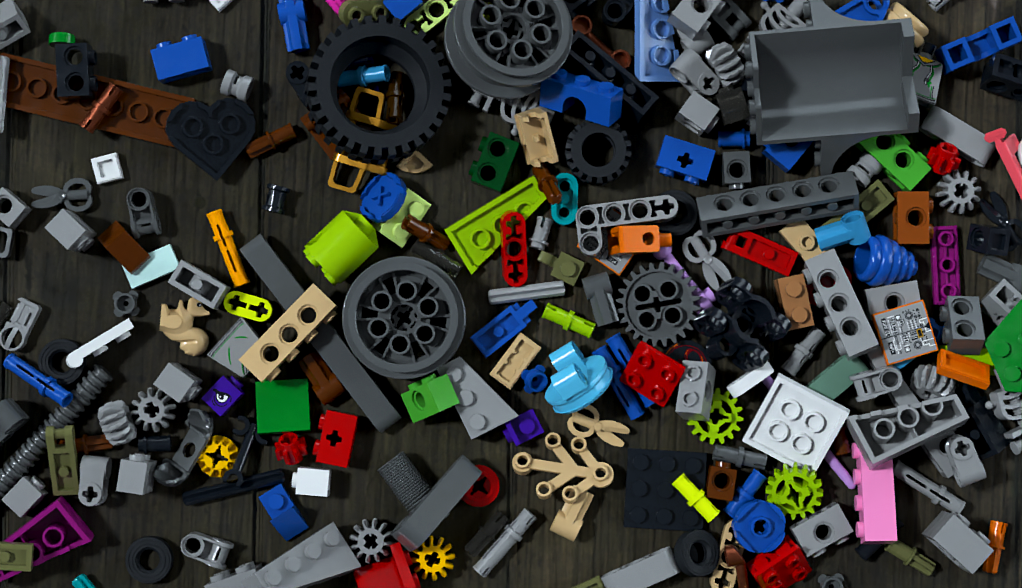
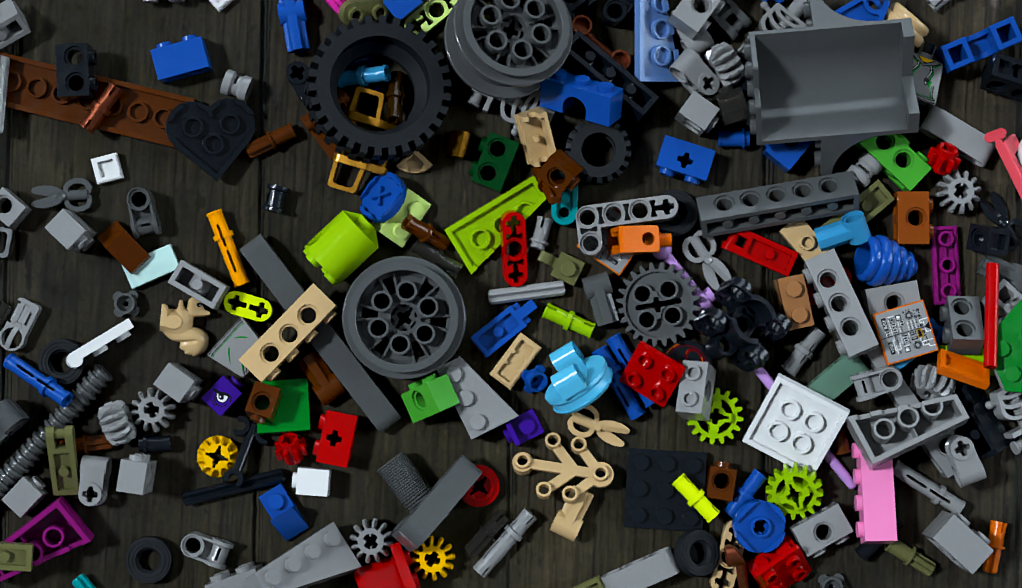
(61, 38): green tile -> none
(178, 469): dark grey piece -> none
(263, 391): none -> reddish brown brick
(457, 144): none -> pearl gold slope
(550, 175): none -> reddish brown brick
(739, 456): dark grey pin -> none
(740, 158): dark grey brick -> none
(749, 380): white beam -> none
(991, 316): none -> red piece

